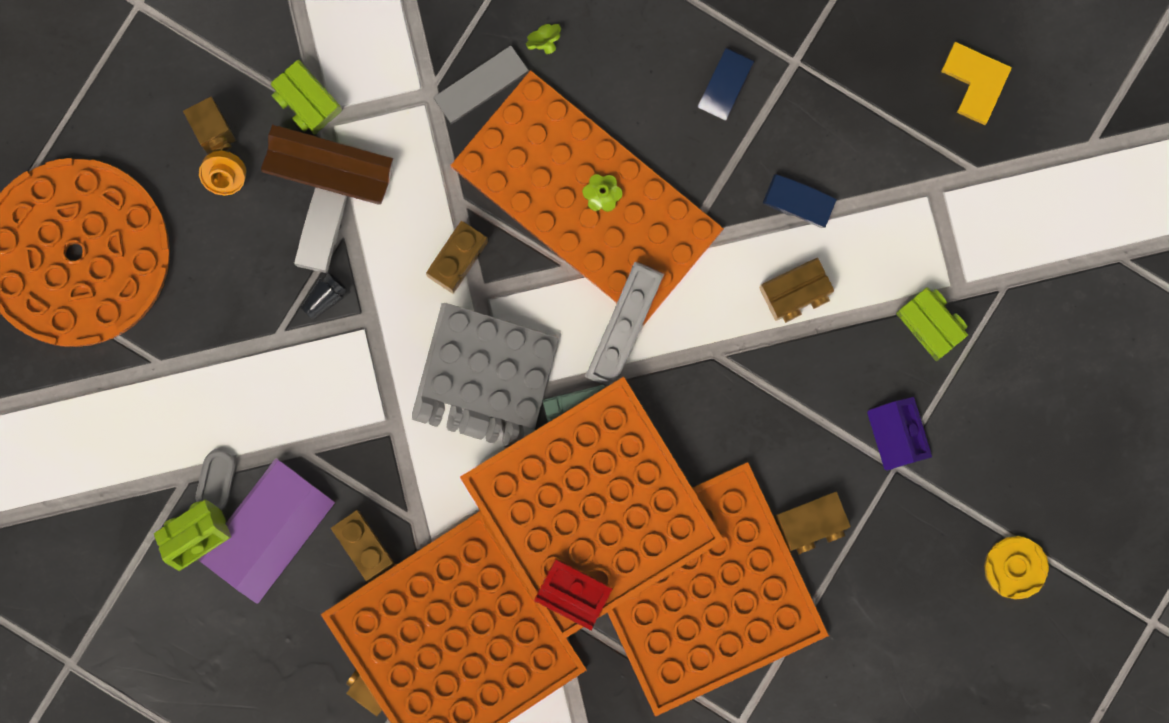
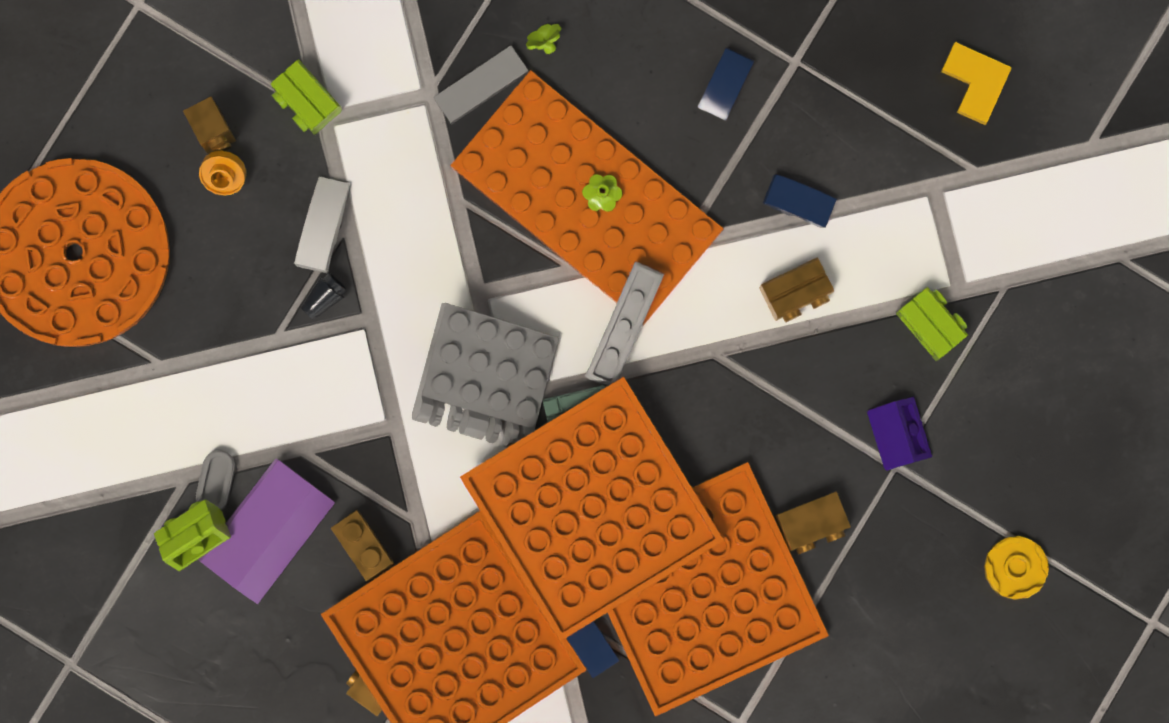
(327, 165): reddish brown panel -> none
(457, 257): pearl gold brick -> none
(573, 594): red plate -> none
(592, 649): none -> dark blue slope

